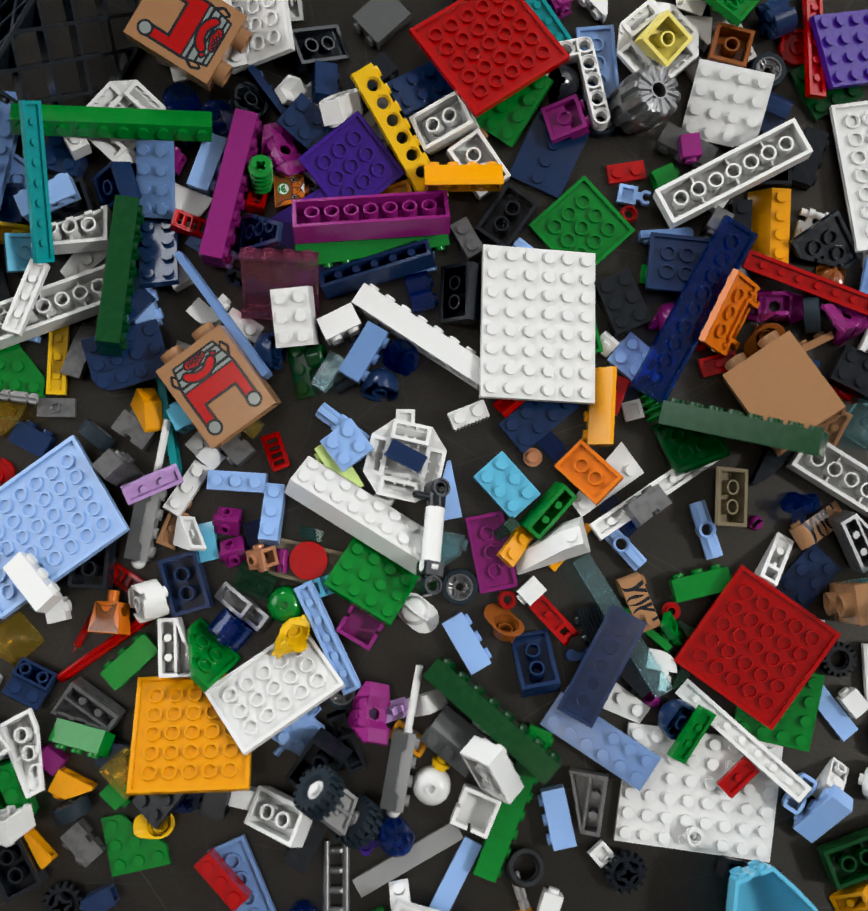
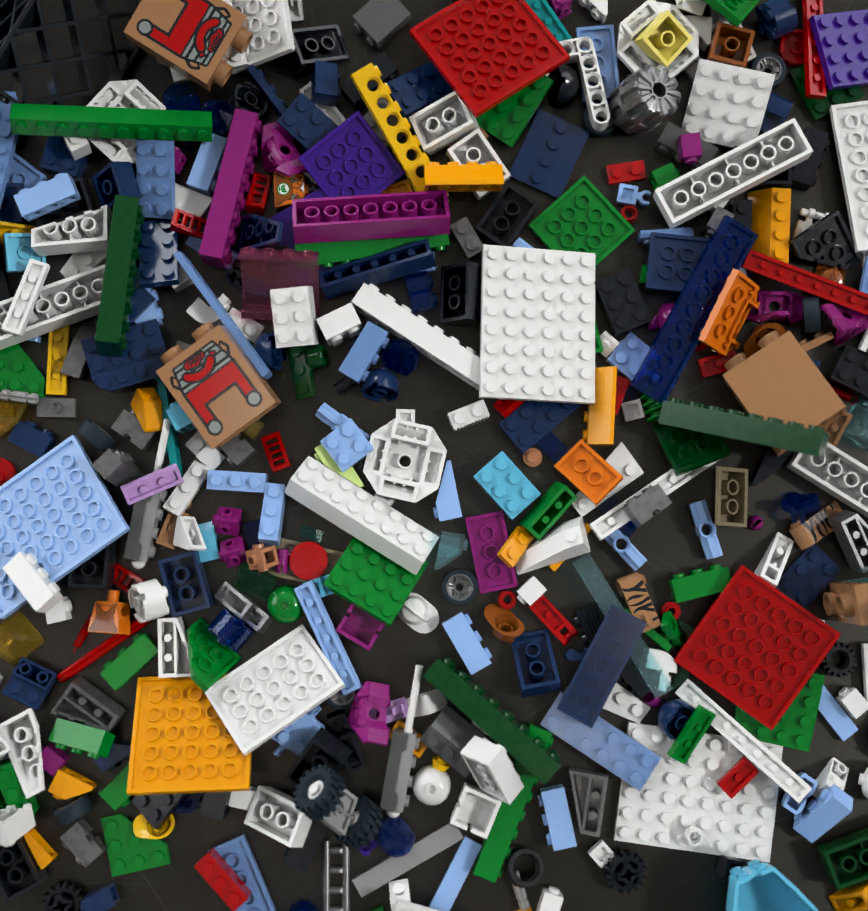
(36, 180): teal plate -> none
(117, 771): clear yellow slope -> none
(261, 174): green piece -> none
(290, 89): white panel -> none
(292, 636): yellow hair -> none
(327, 372): clear light blue bracket -> none
(340, 107): white brick -> none
(405, 456): dark blue panel -> none
(430, 566): piece -> none
(506, 528): piece -> none
(566, 119): magenta plate -> none

